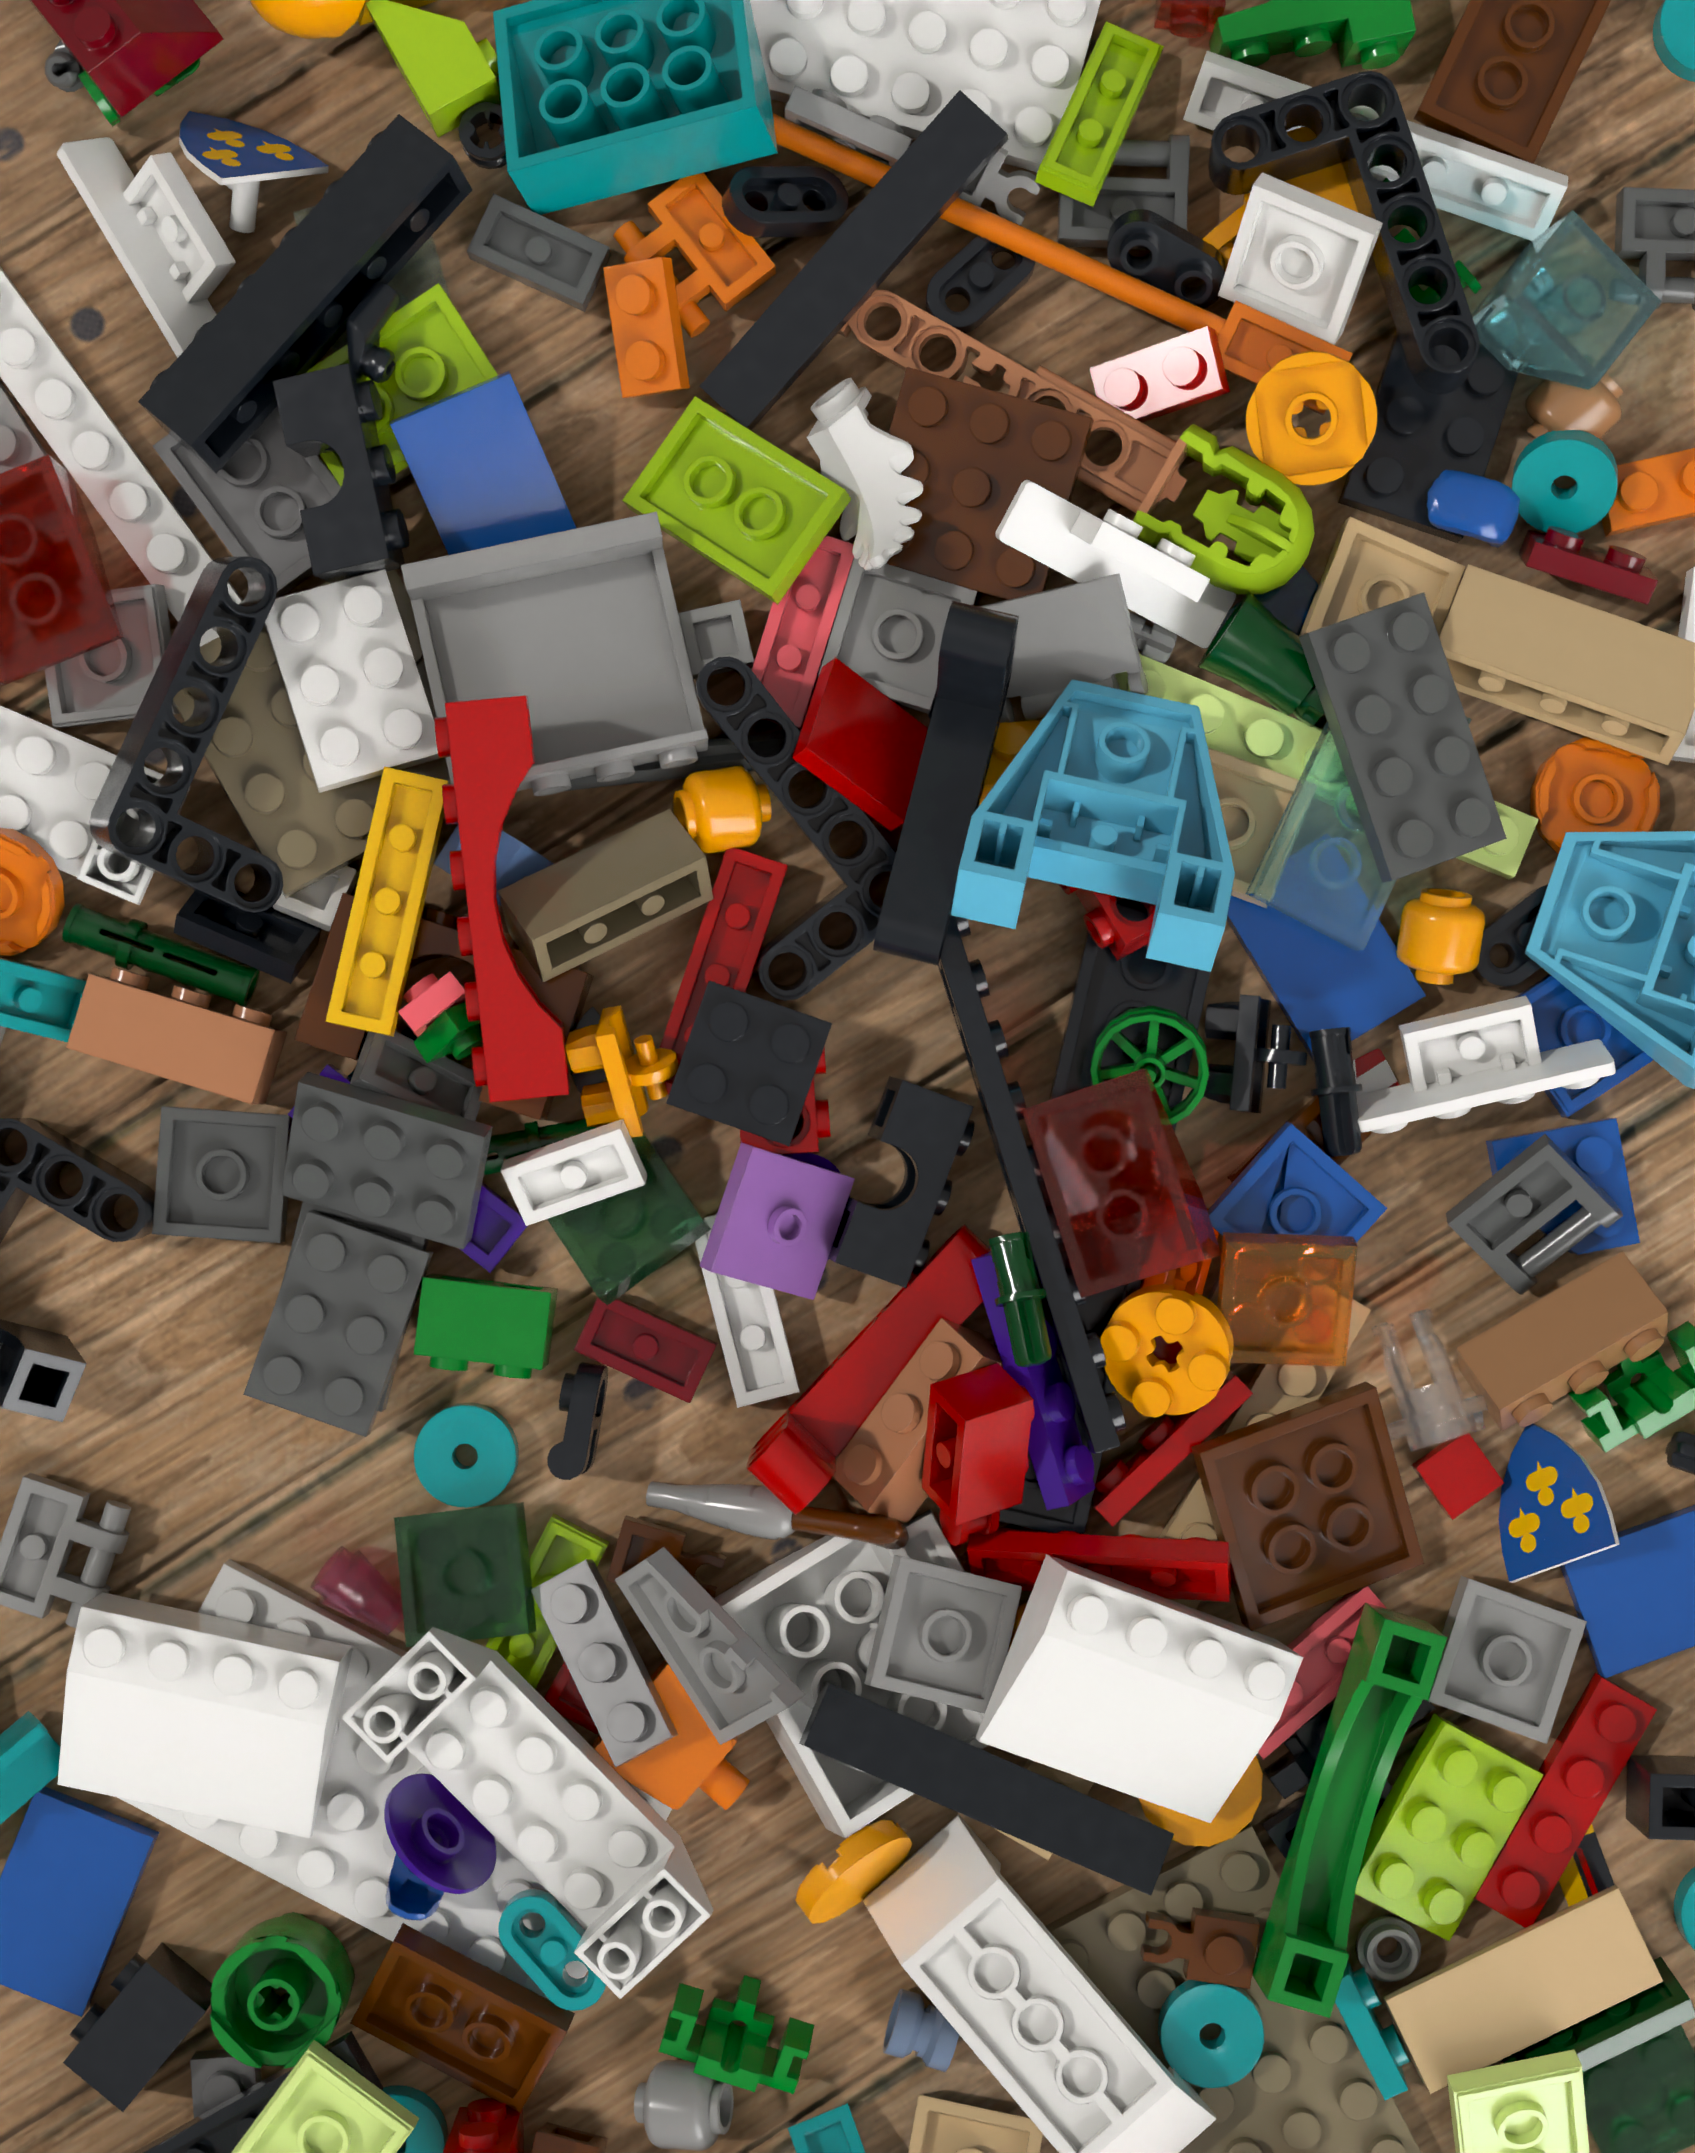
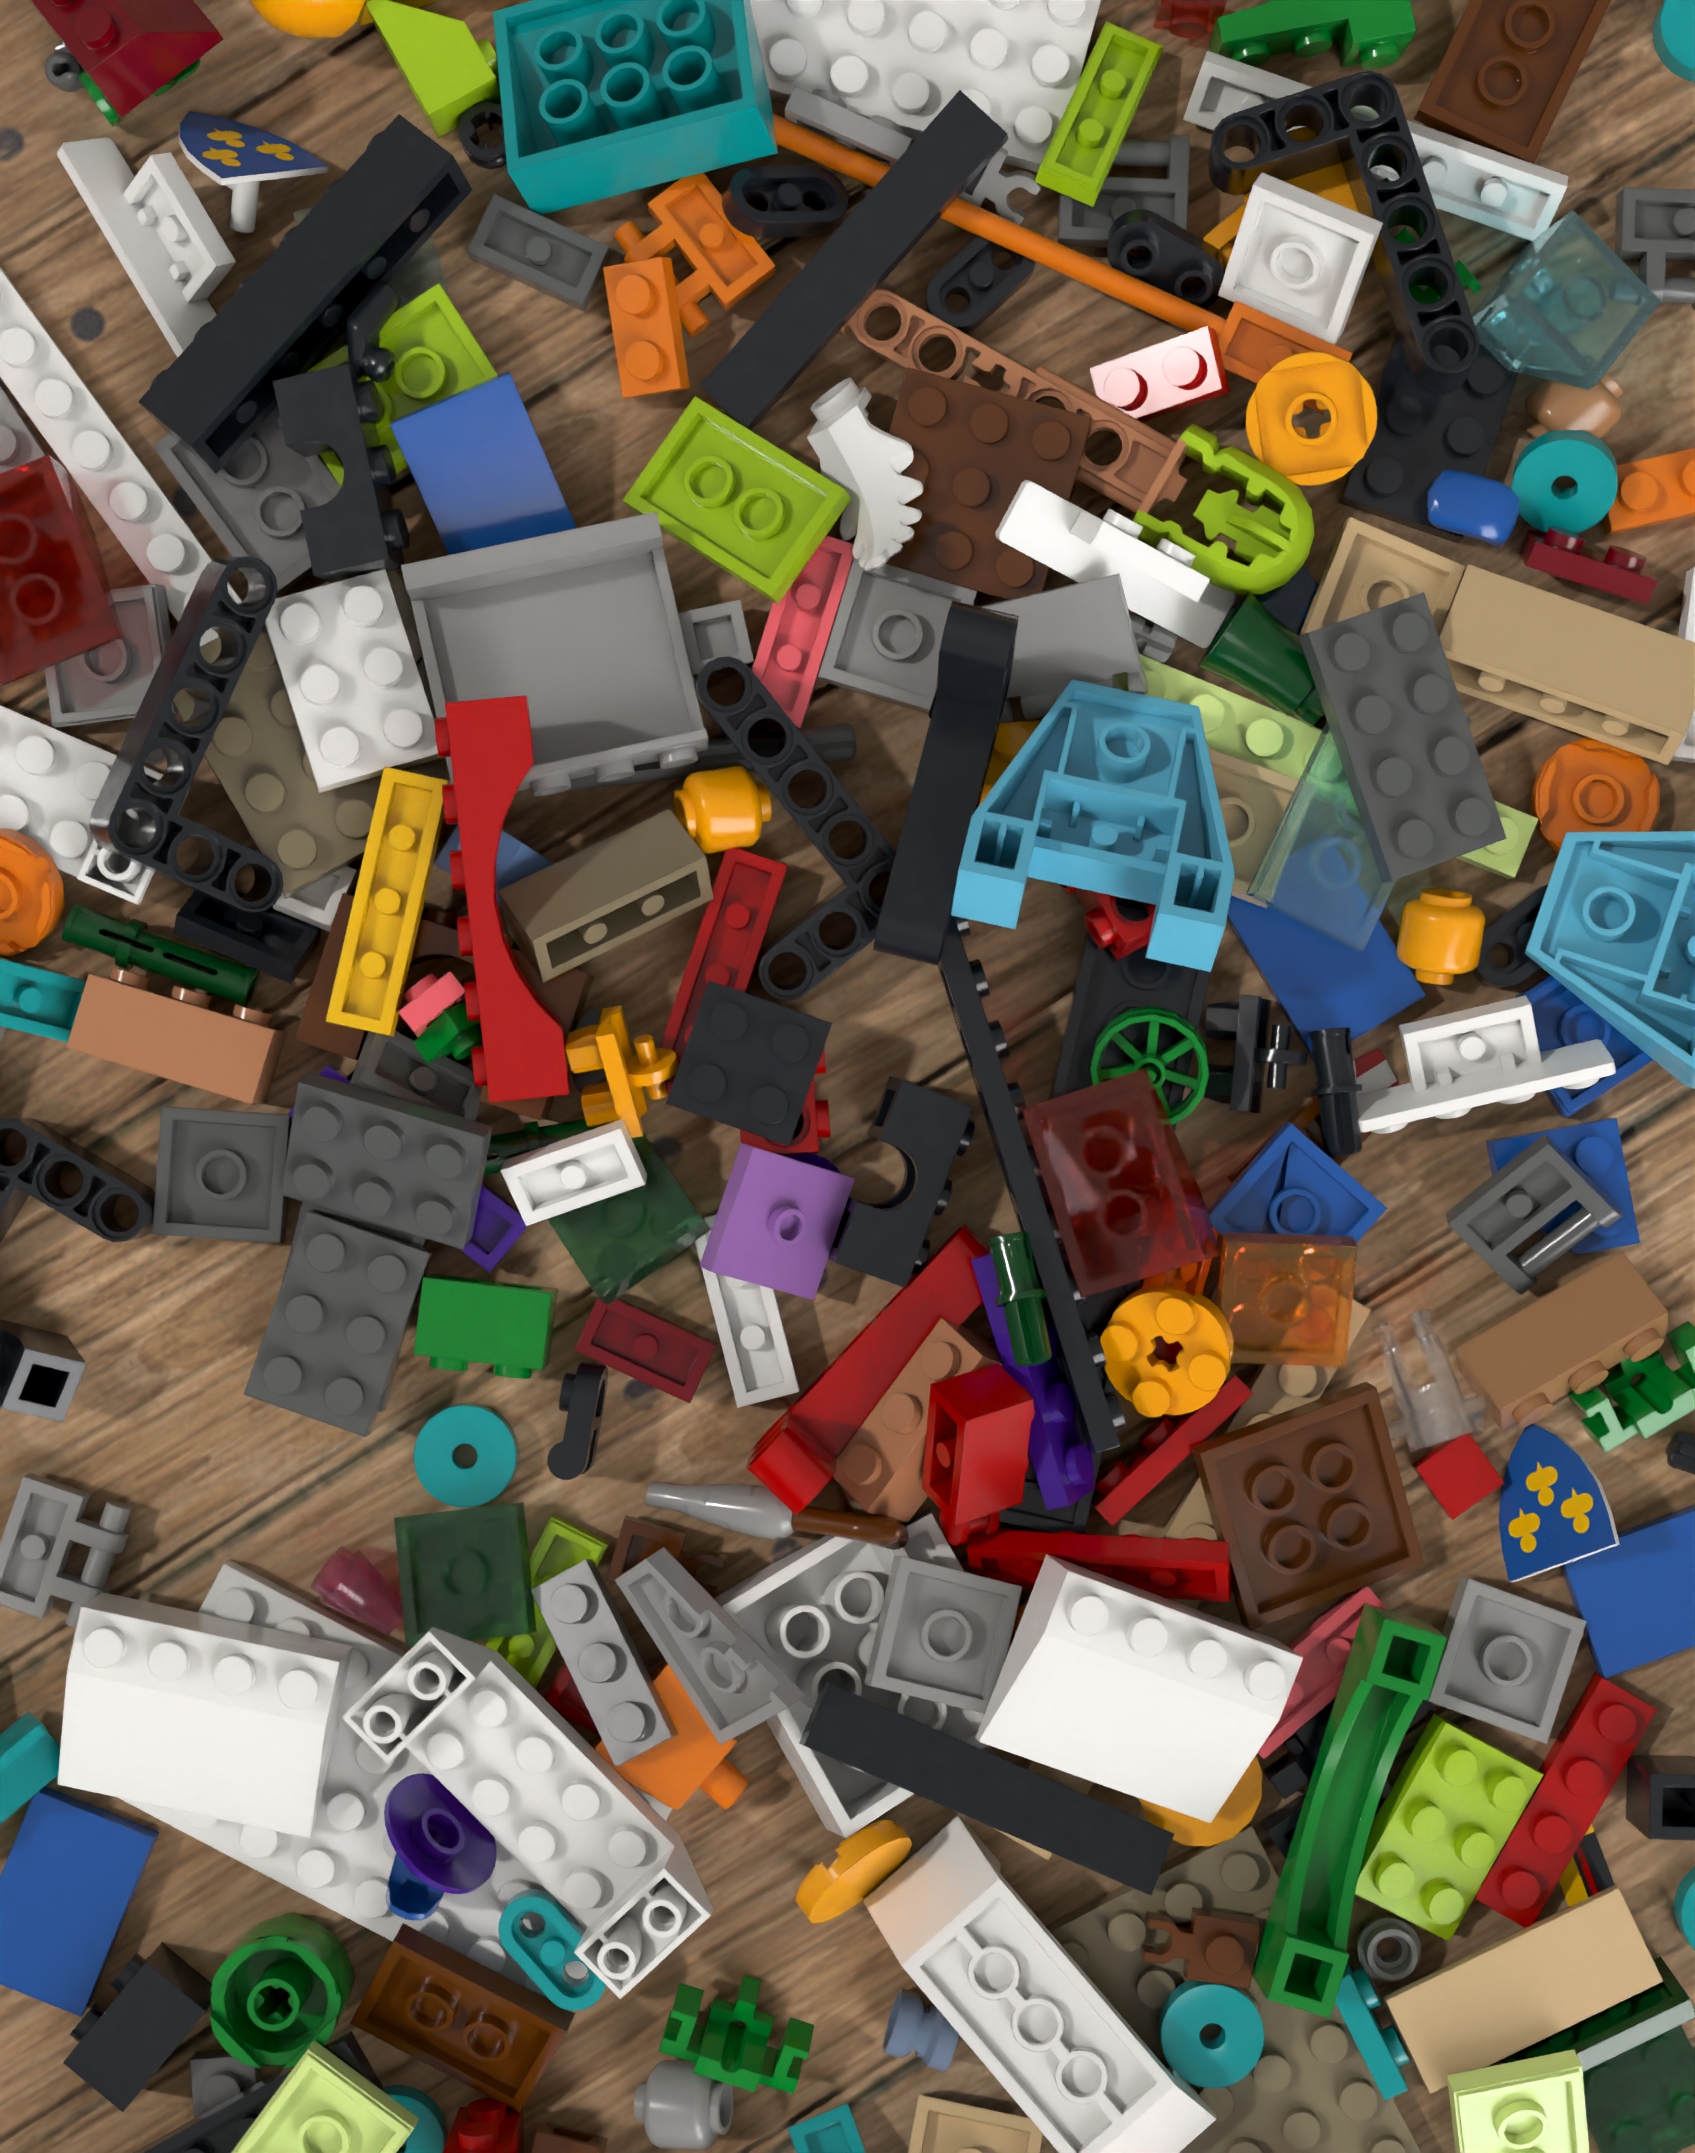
(861, 744): red tile -> none

